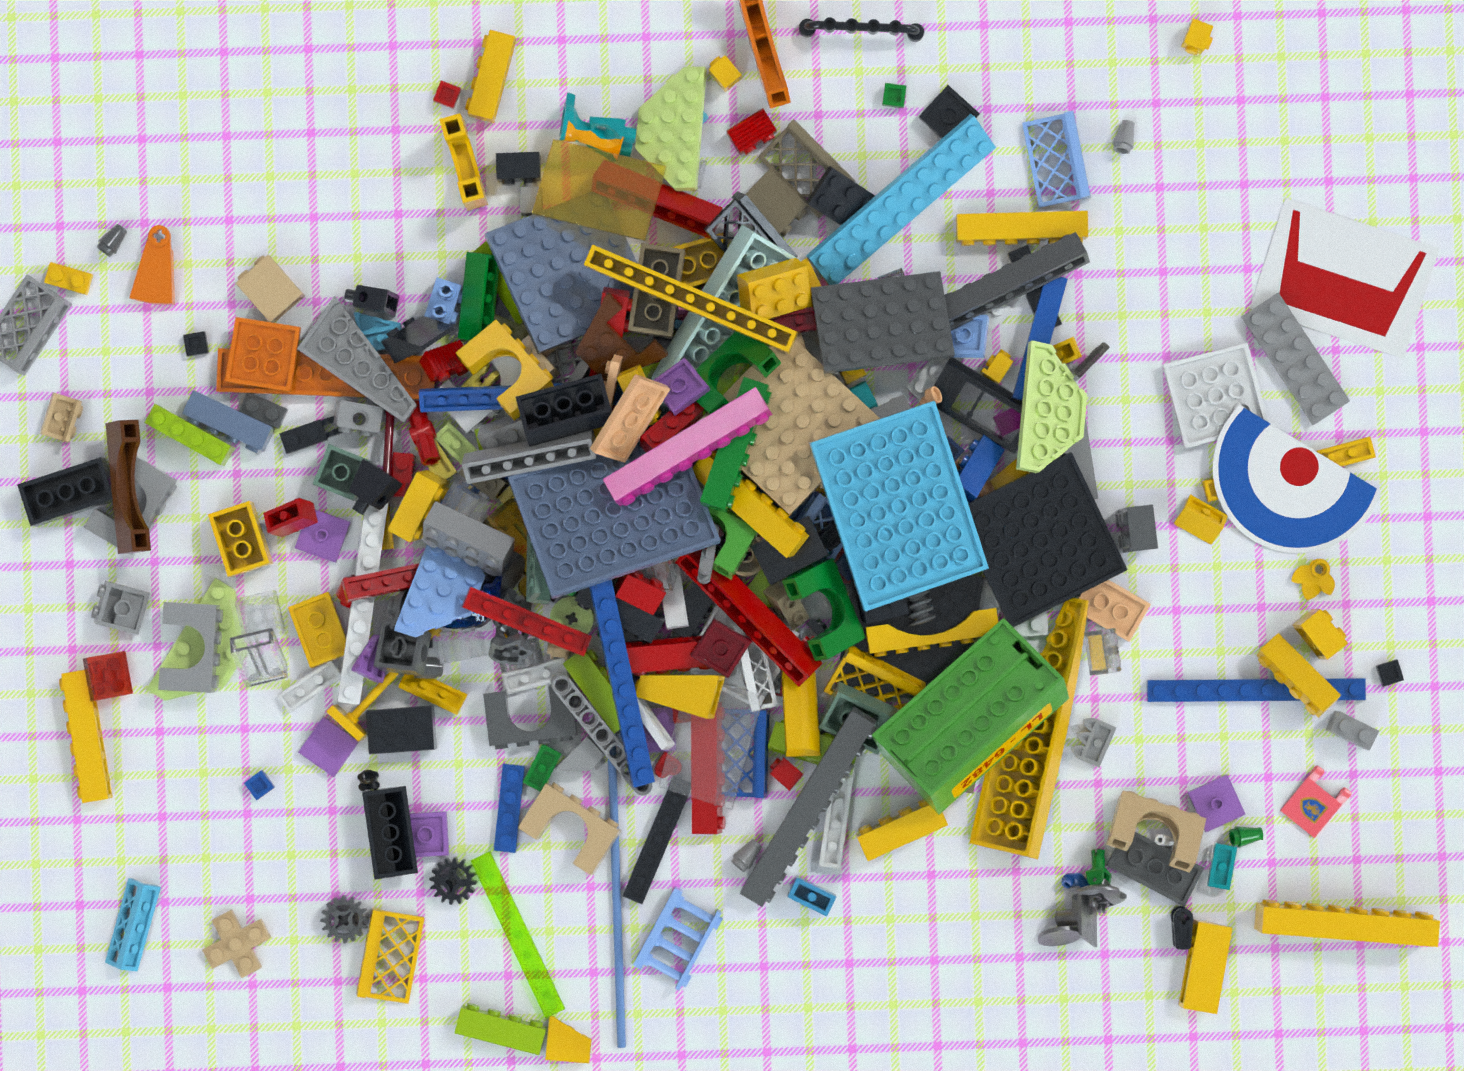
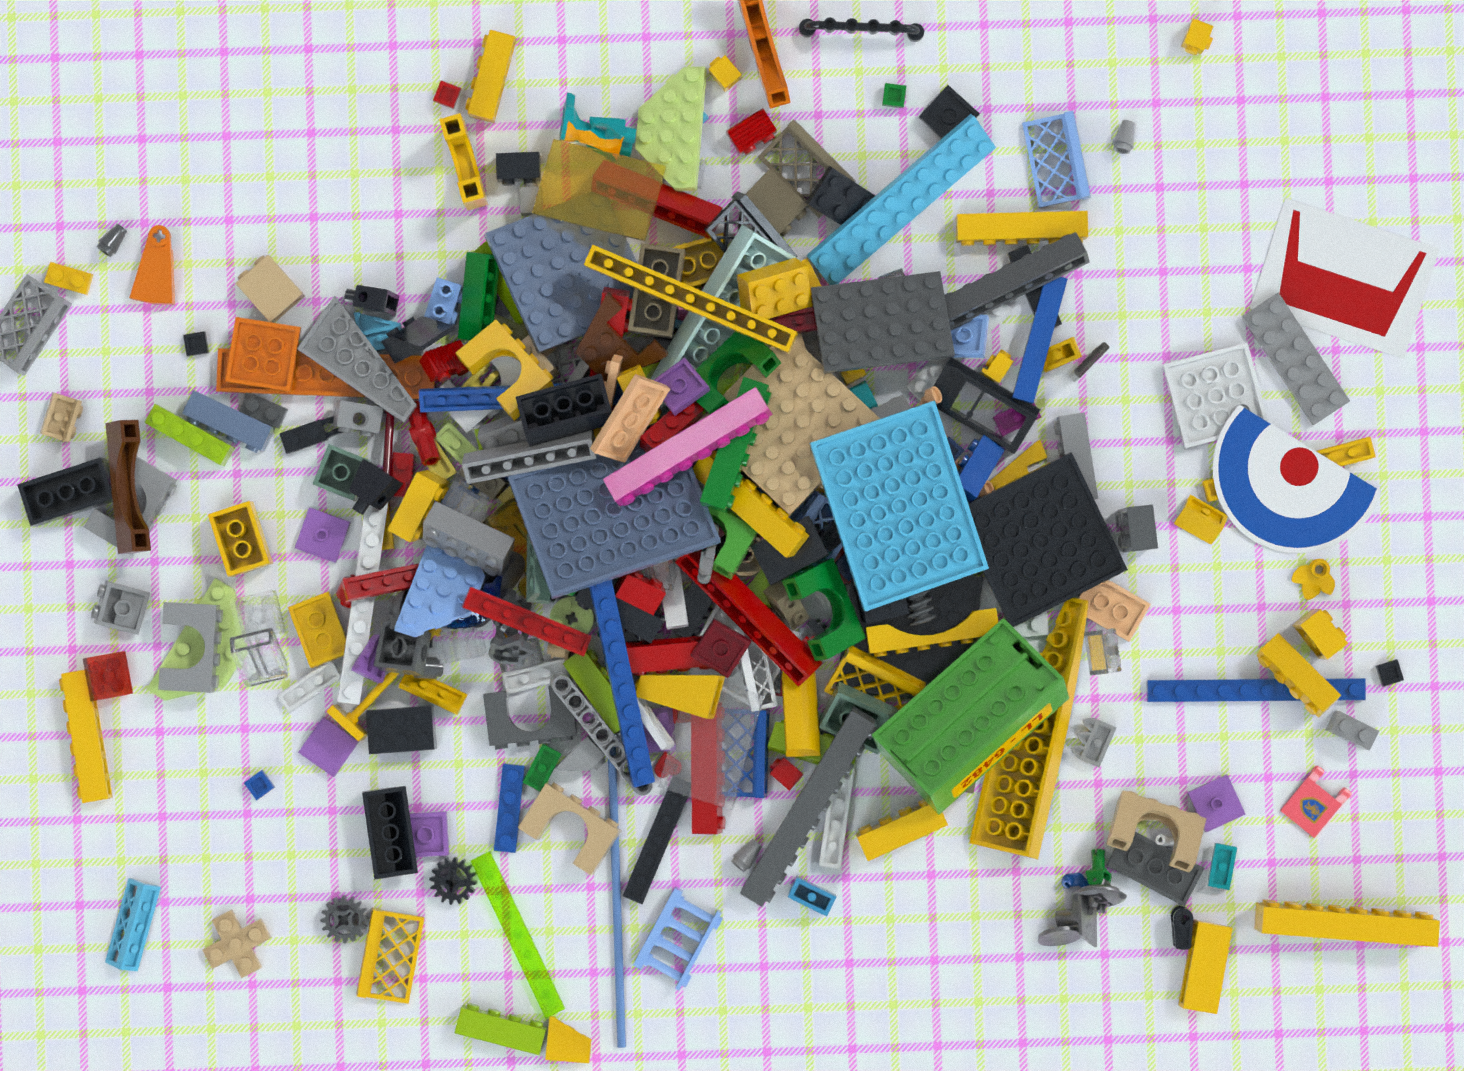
(290, 517): red brick -> none
(368, 775): black plate -> none
(1051, 409): yellowish green plate -> none
(1243, 836): green cone -> none

